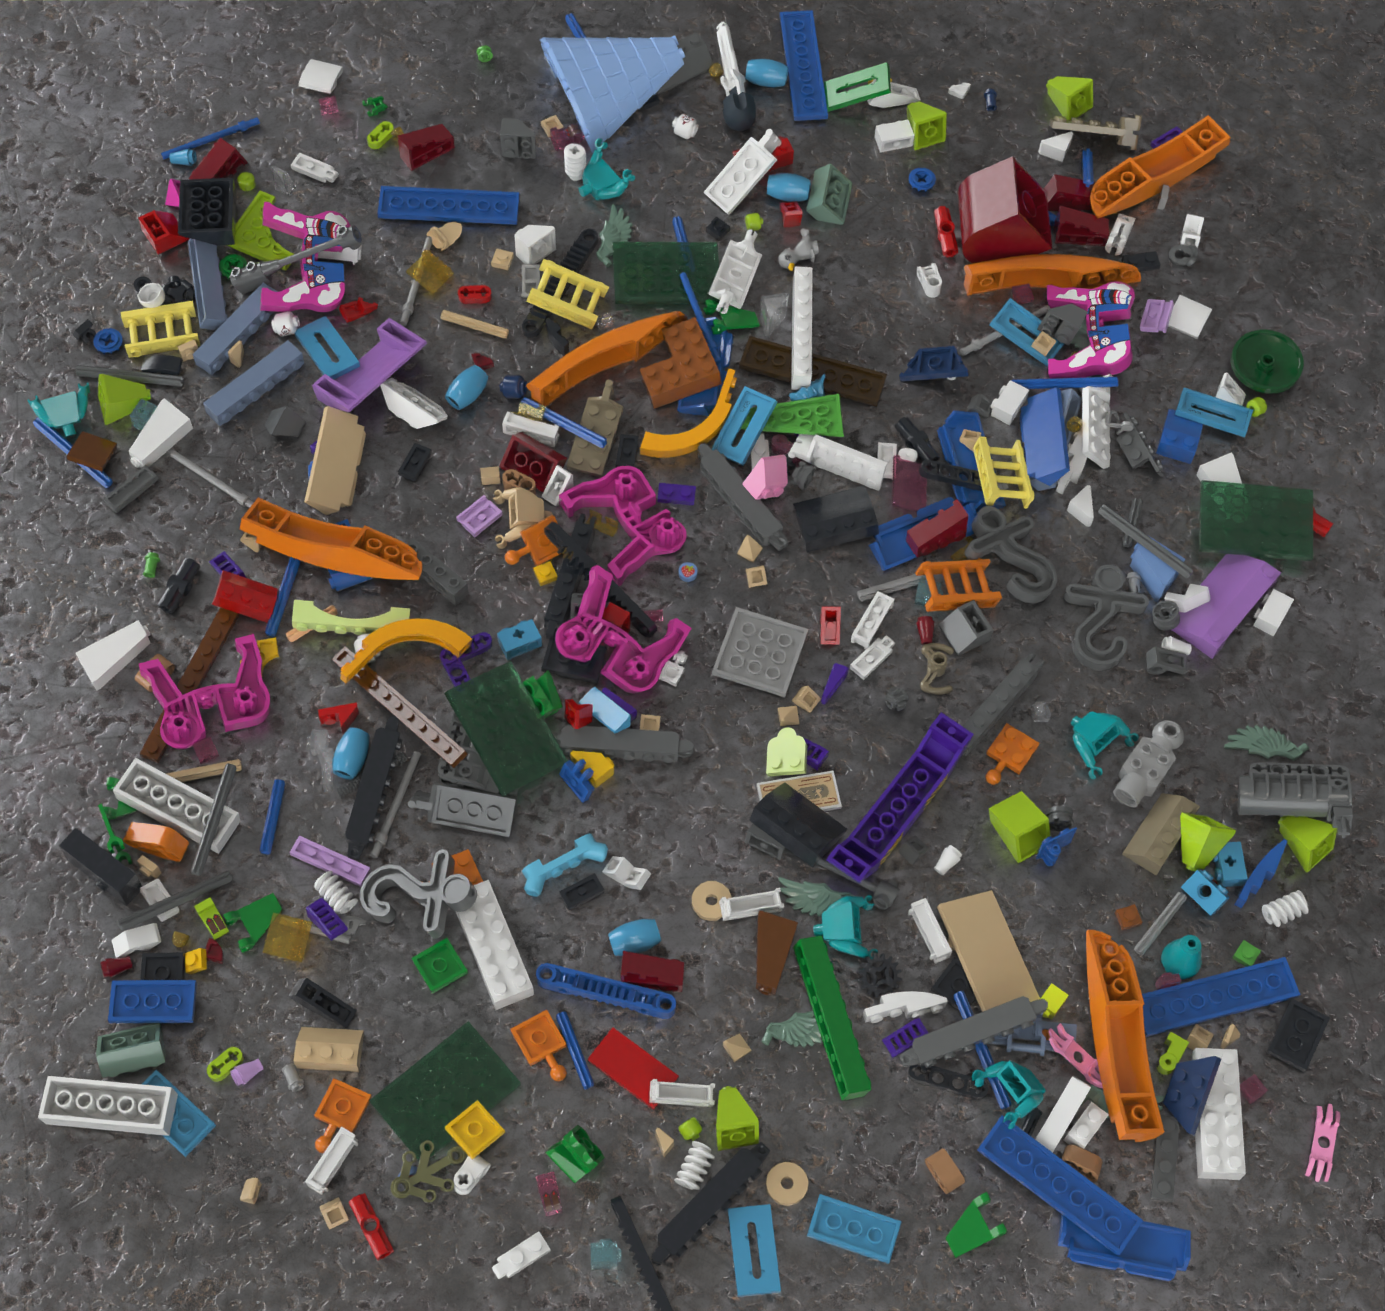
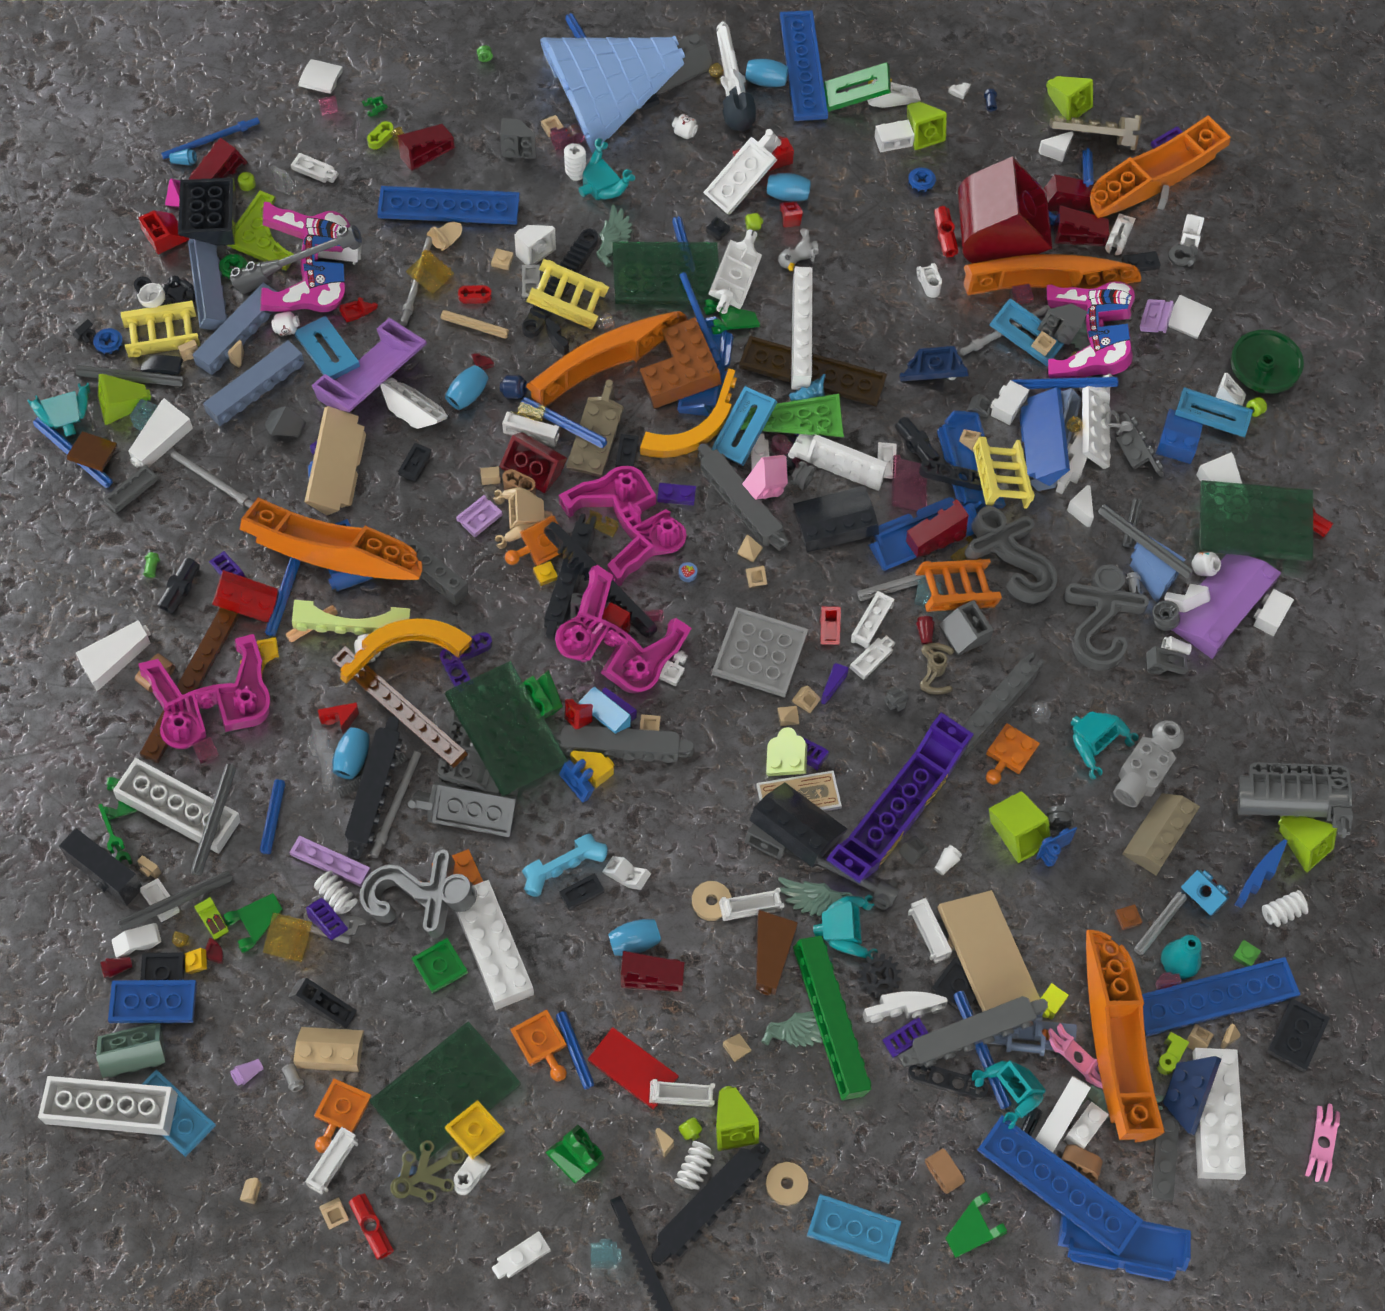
(156, 840): orange beam -> none
(204, 771): tan axle -> none
(222, 1060): lime beam -> none
(250, 541): tan slope -> none
(528, 639): dark azure brick -> none
(549, 1193): clear pink leg -> none
(559, 482): white slope -> none
(563, 666): black plate -> none
(606, 990): blue gear -> none
(745, 1281): dark azure piece -> none
(772, 312): clear slope -> none
(829, 195): sand green slope -> none
(908, 454): white piece -> none
(1202, 839): lime slope -> none
(1206, 564): none -> white head
(1233, 875): dark azure brick -> none
(1252, 1089): clear pink plate -> none
(1265, 743): sand green animal -> none

